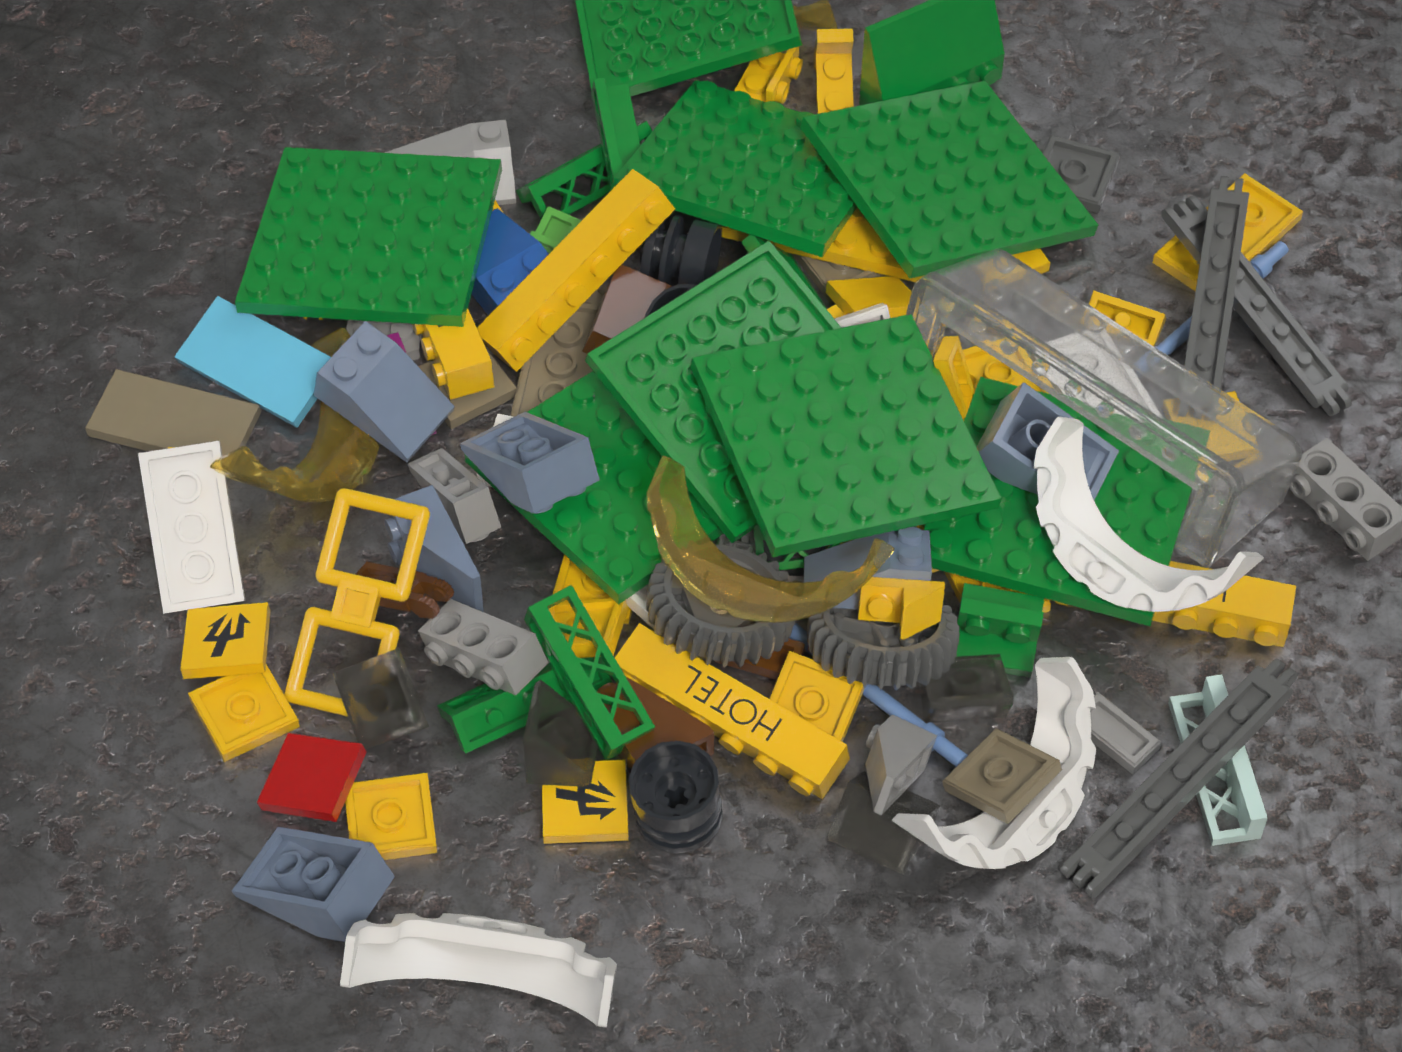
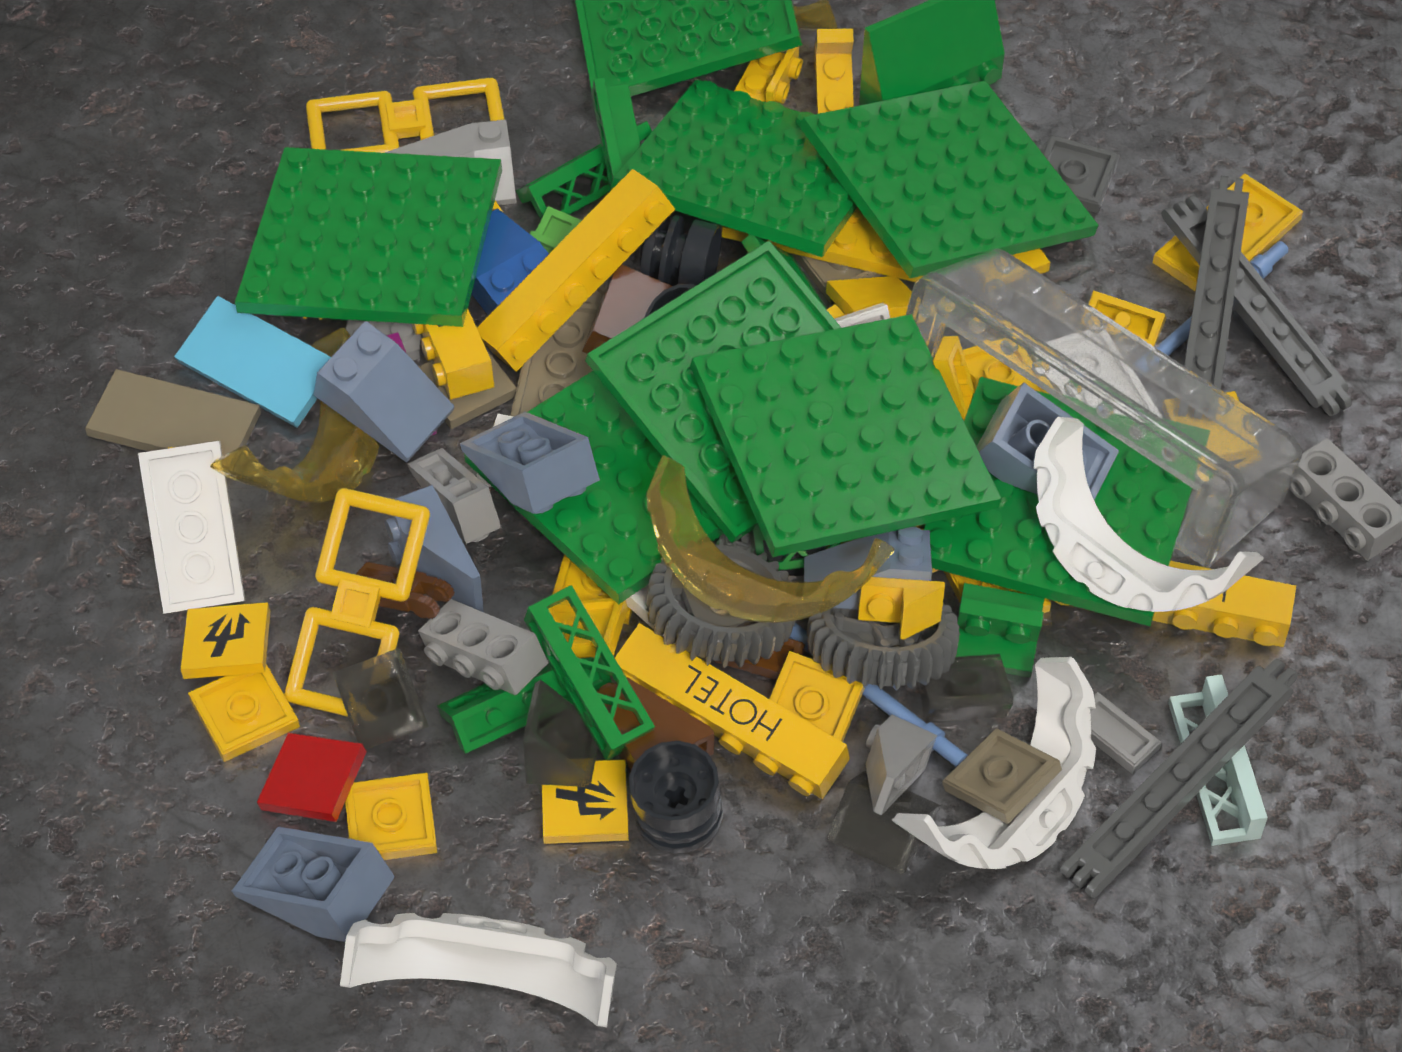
(401, 118): none -> yellow bar

